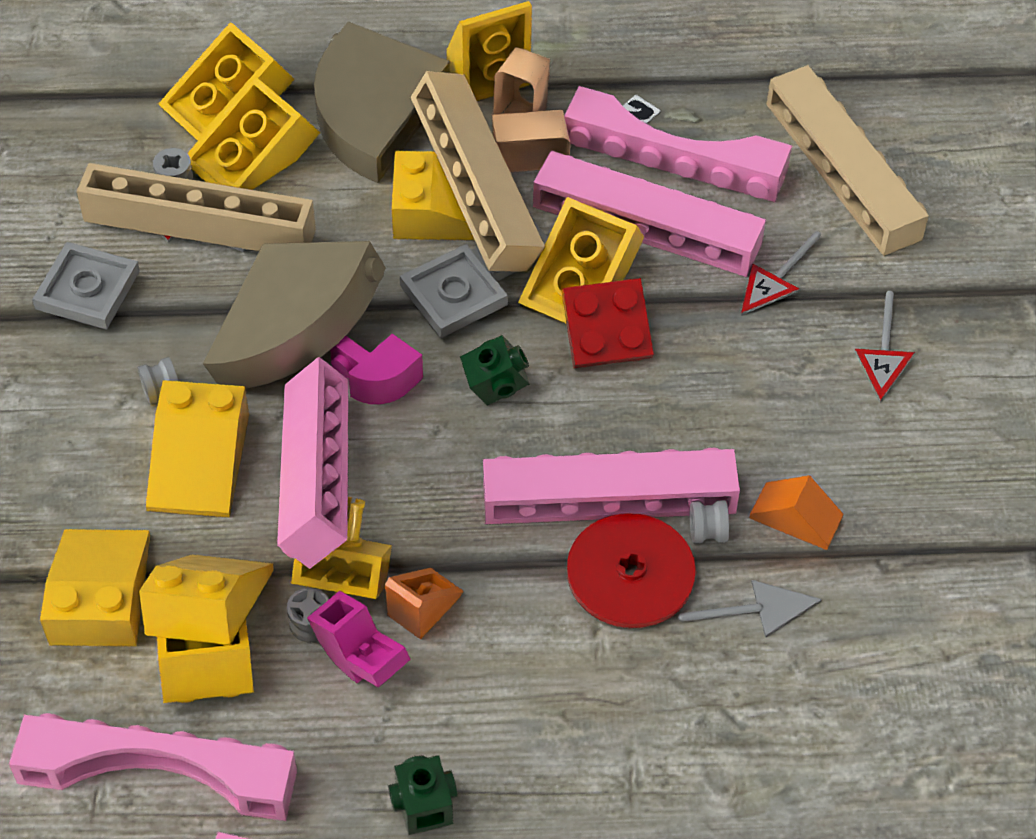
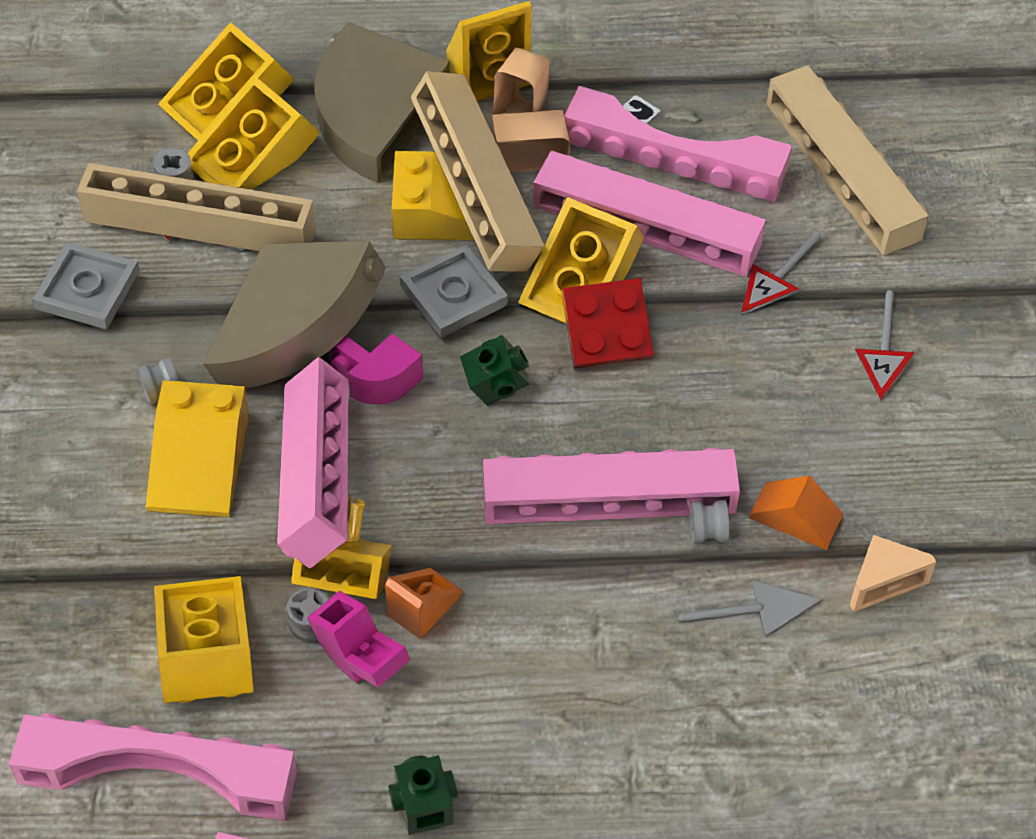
(95, 588): yellow slope -> none
(201, 597): yellow slope -> none
(638, 600): red piece -> none
(890, 571): none -> light nougat slope

